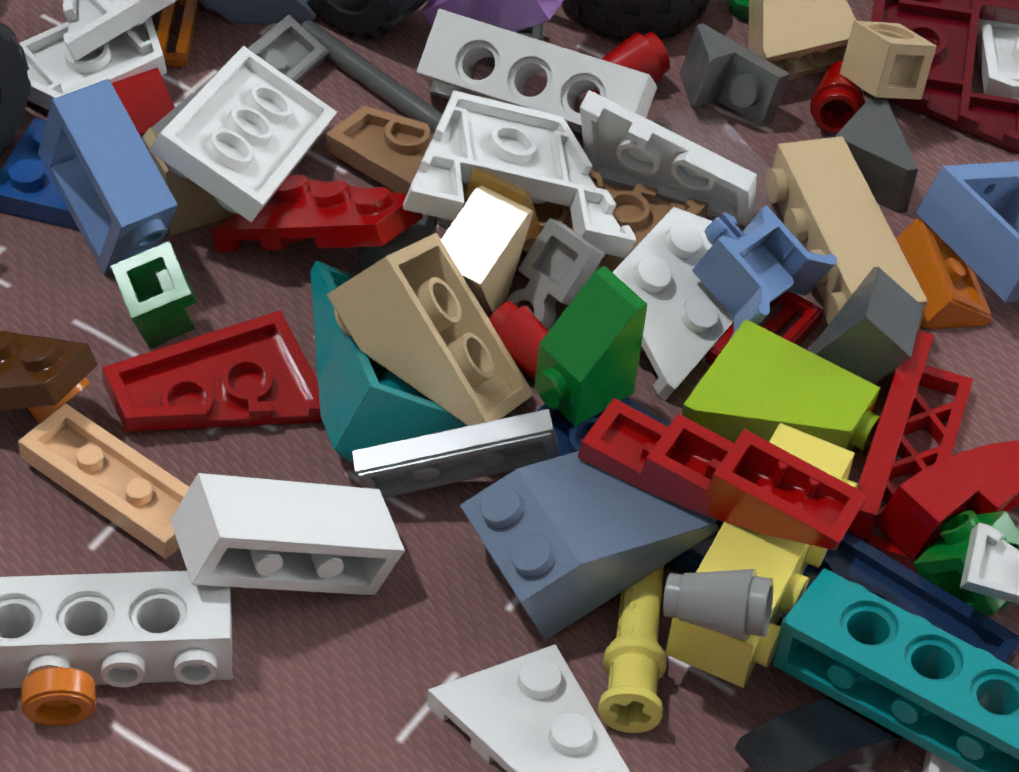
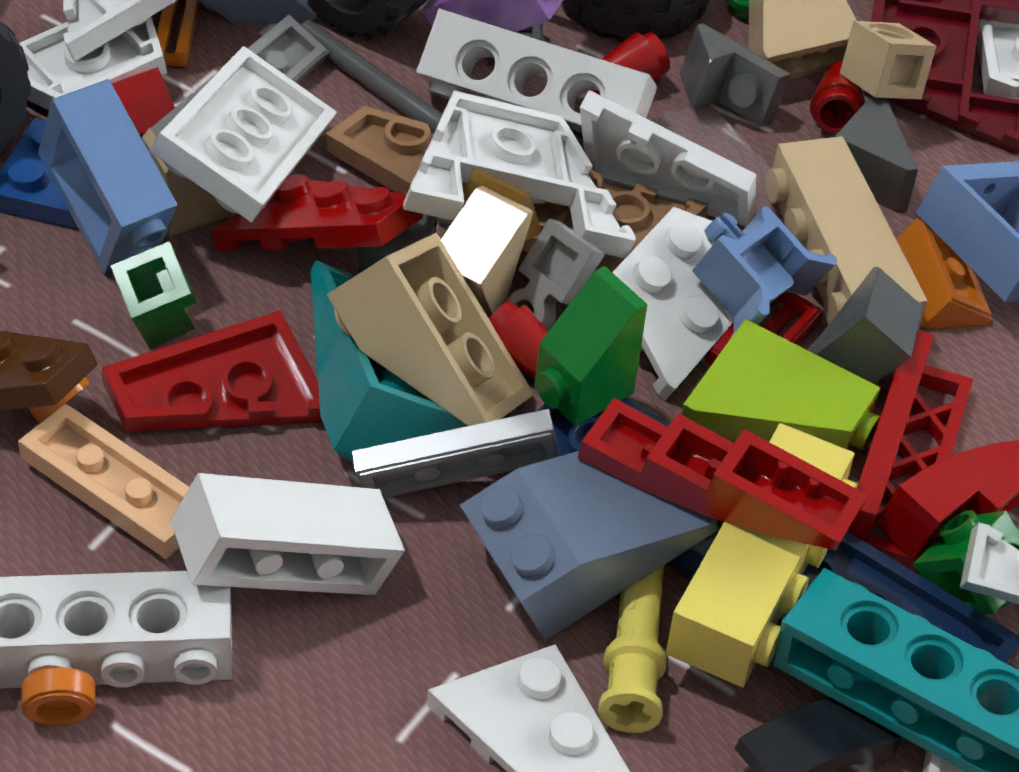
(721, 601): light grey cone -> none

